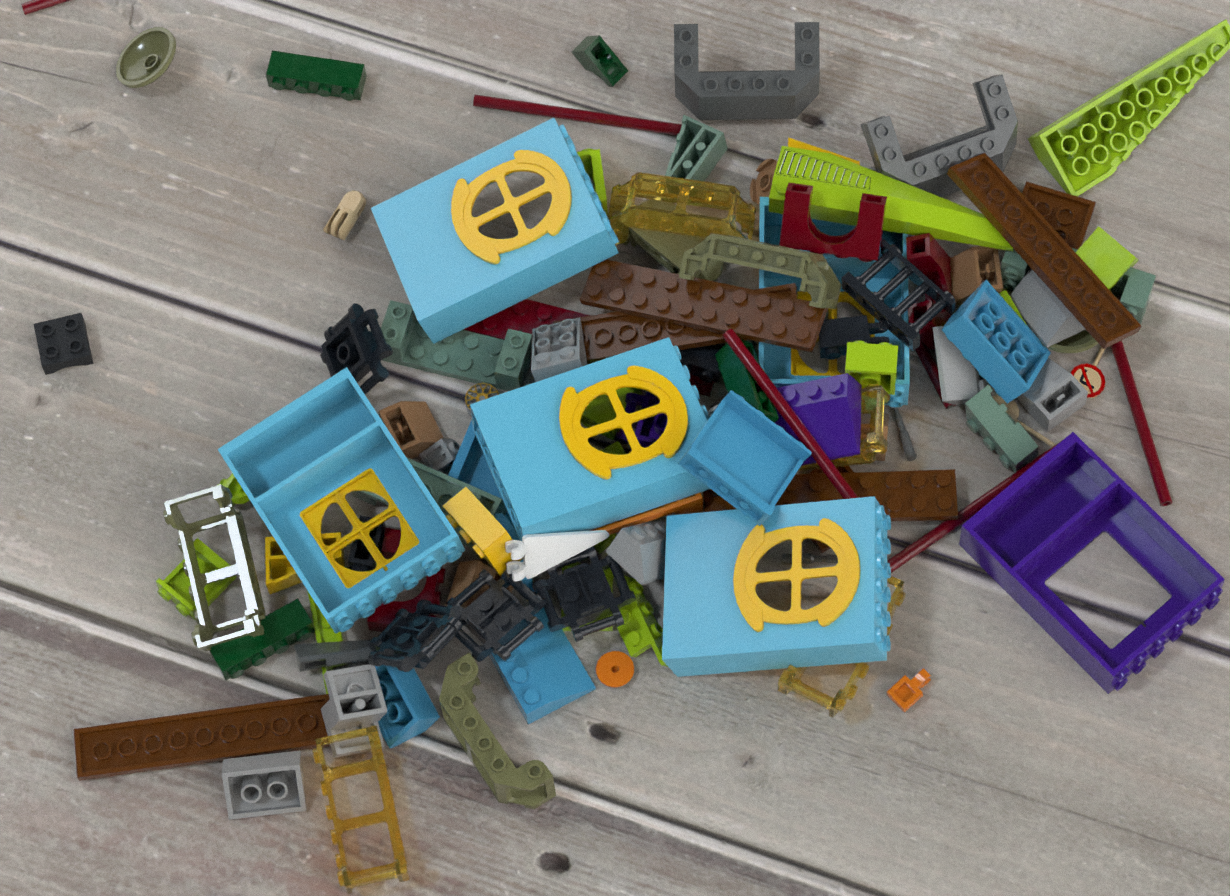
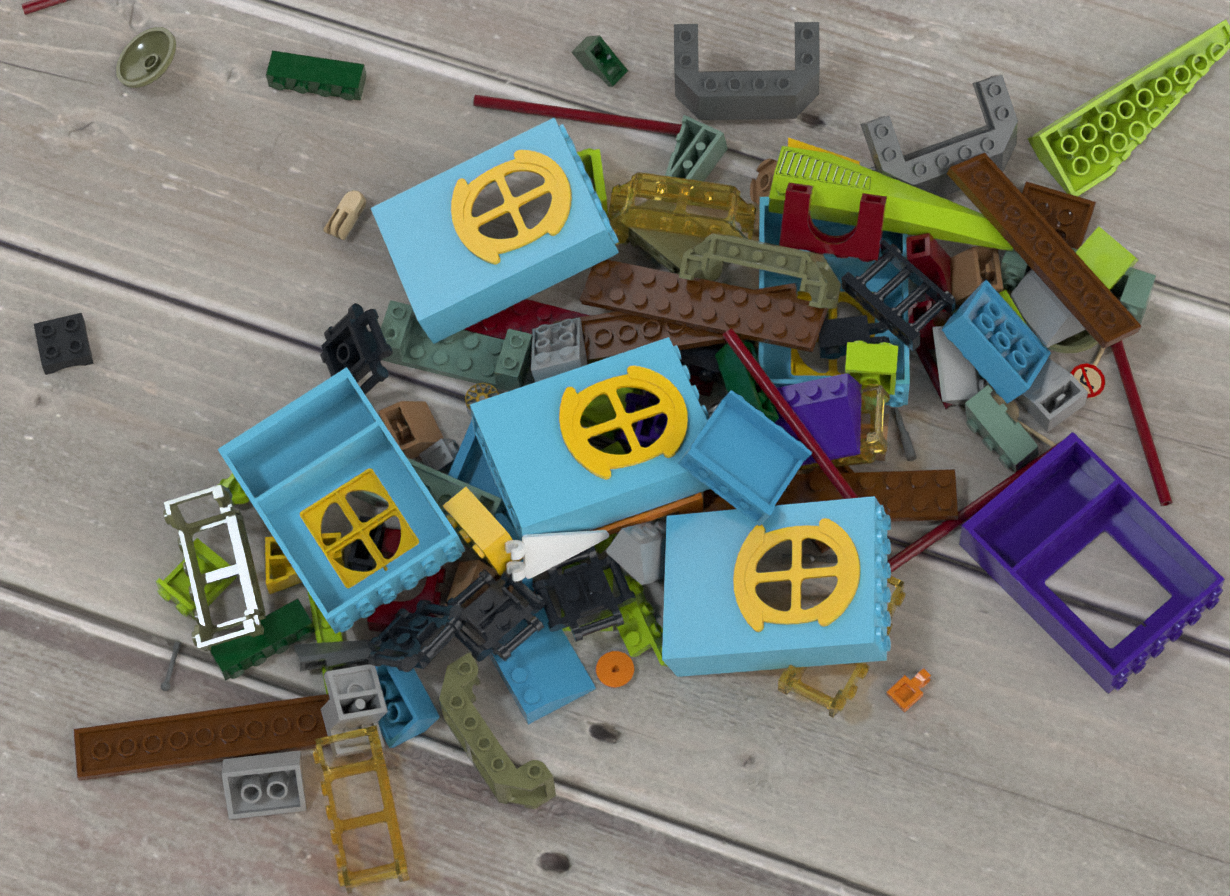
(165, 686): none -> dark grey hinge

